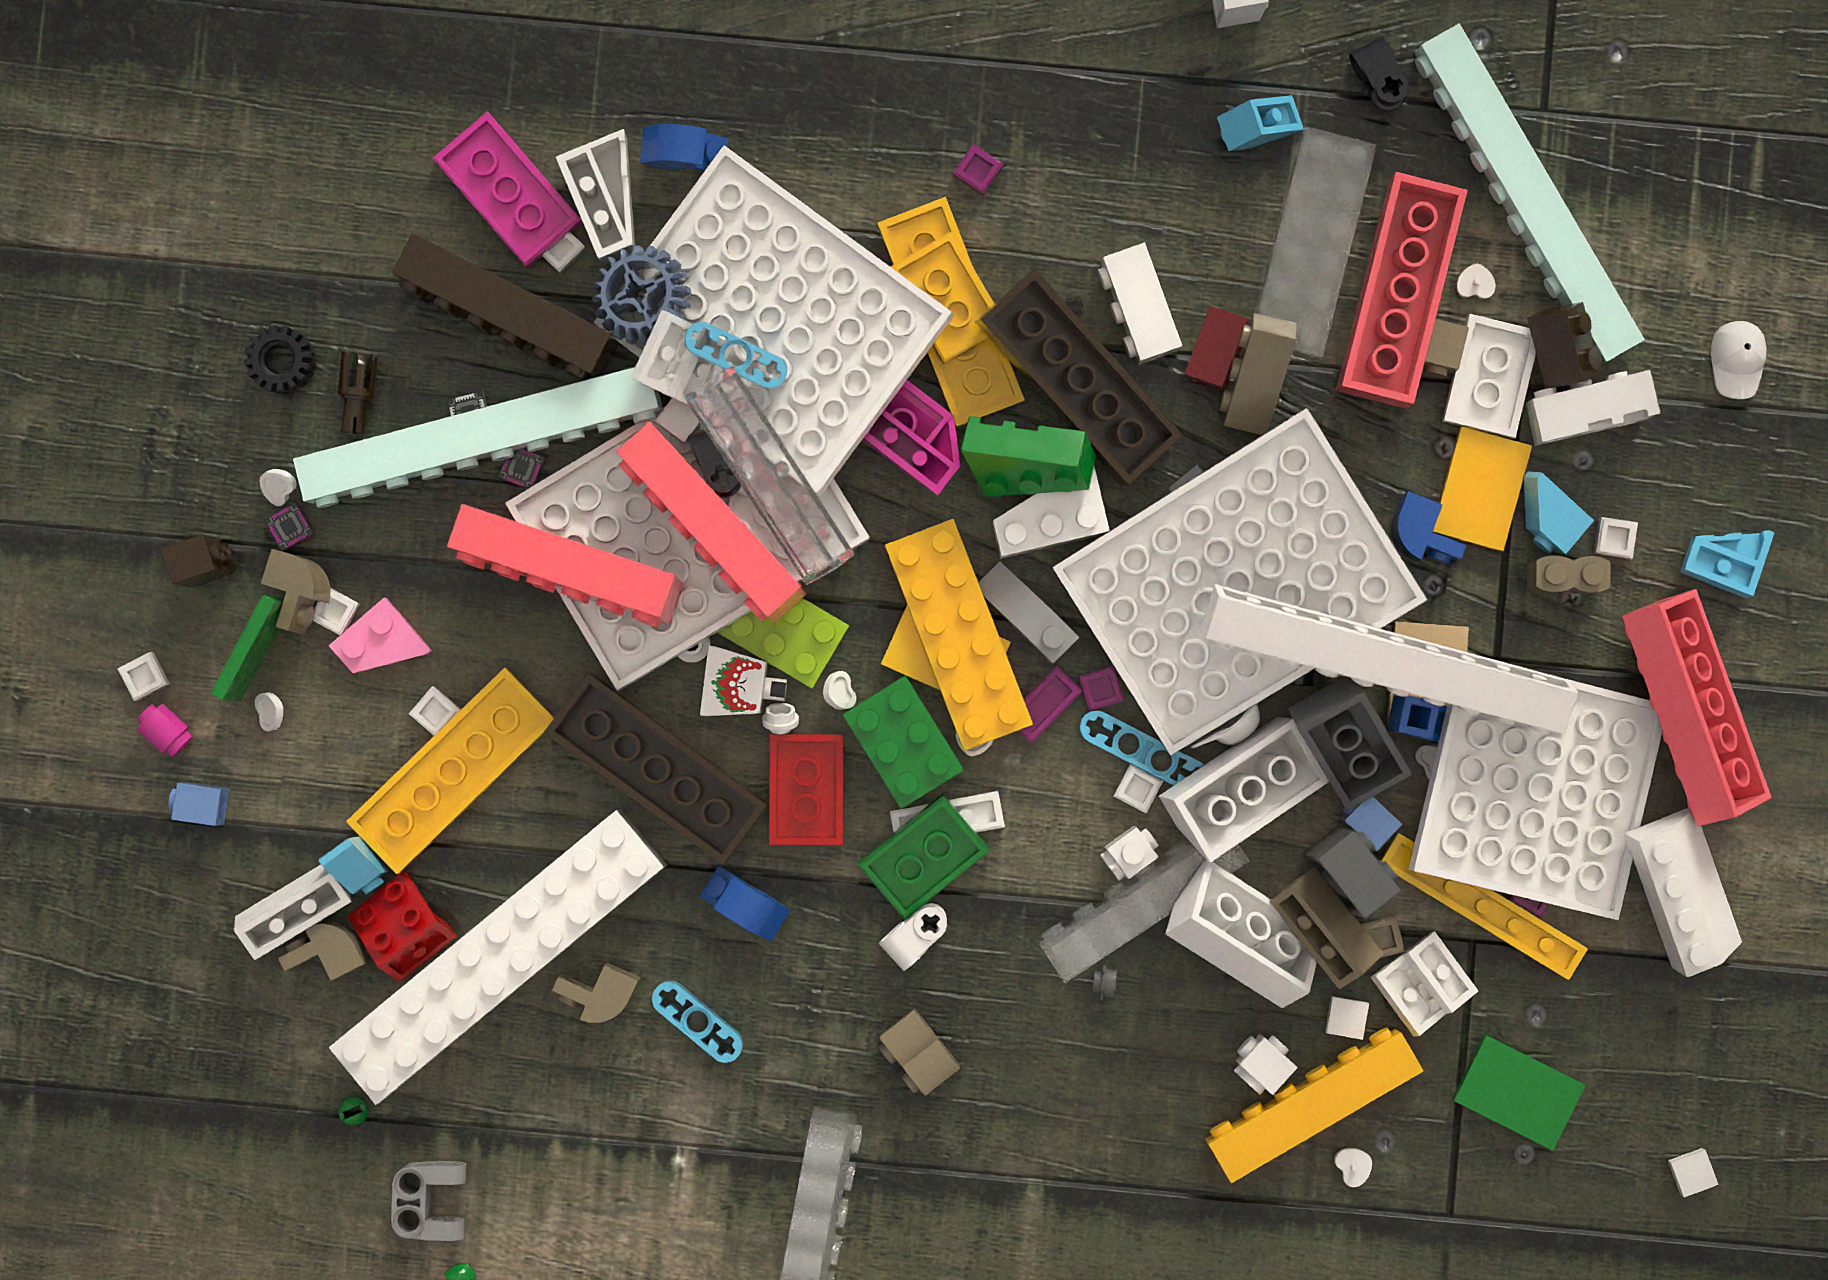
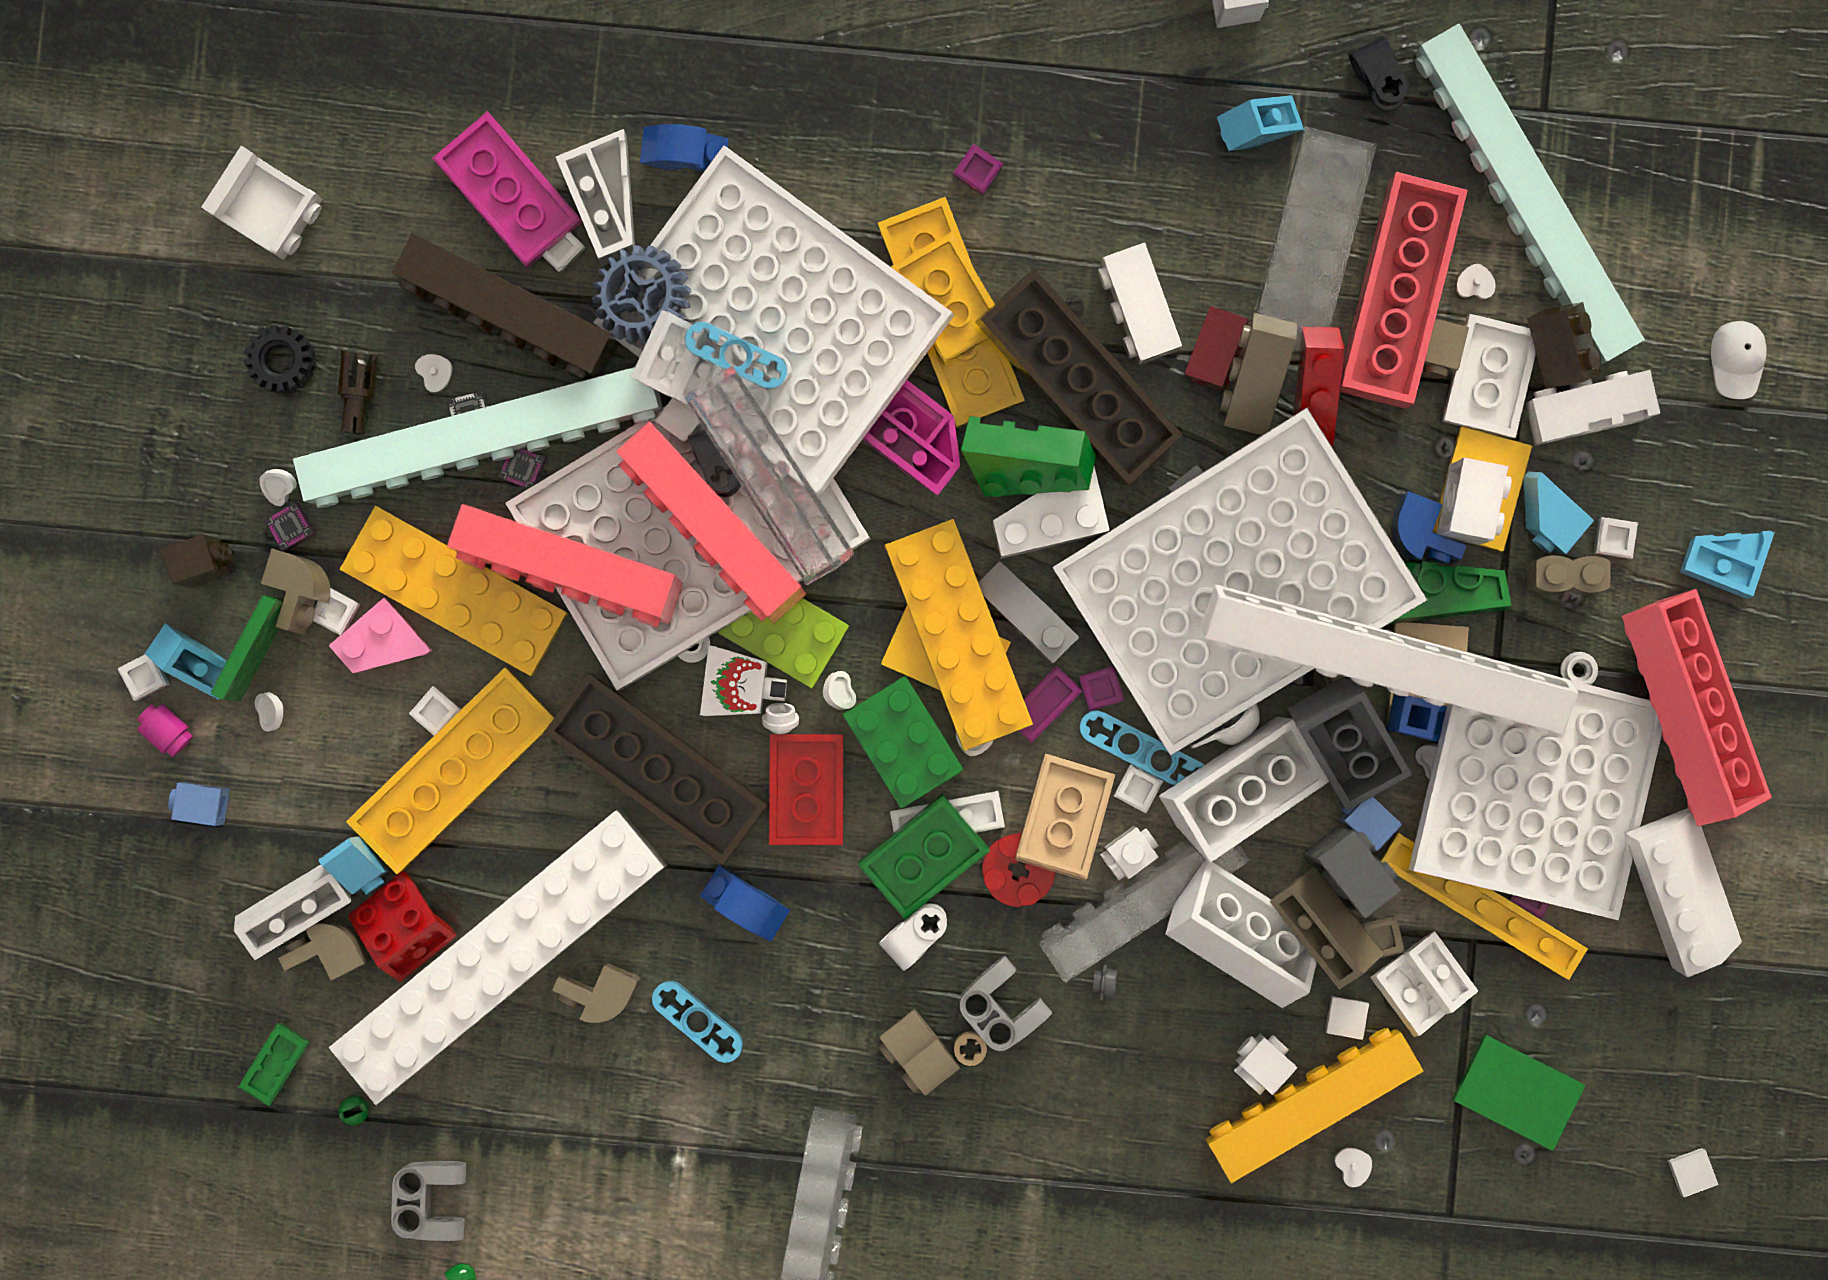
(186, 659): none -> medium azure slope
(263, 204): none -> white panel
(274, 1064): none -> green plate
(435, 370): none -> white piece
(452, 594): none -> yellow plate
(962, 1040): none -> tan bush
(993, 1013): none -> light grey piece
(998, 876): none -> red plate
(1065, 817): none -> tan tile
(1320, 376): none -> red brick
(1456, 591): none -> green wing
(1473, 501): none -> white brick
(1588, 663): none -> white plate

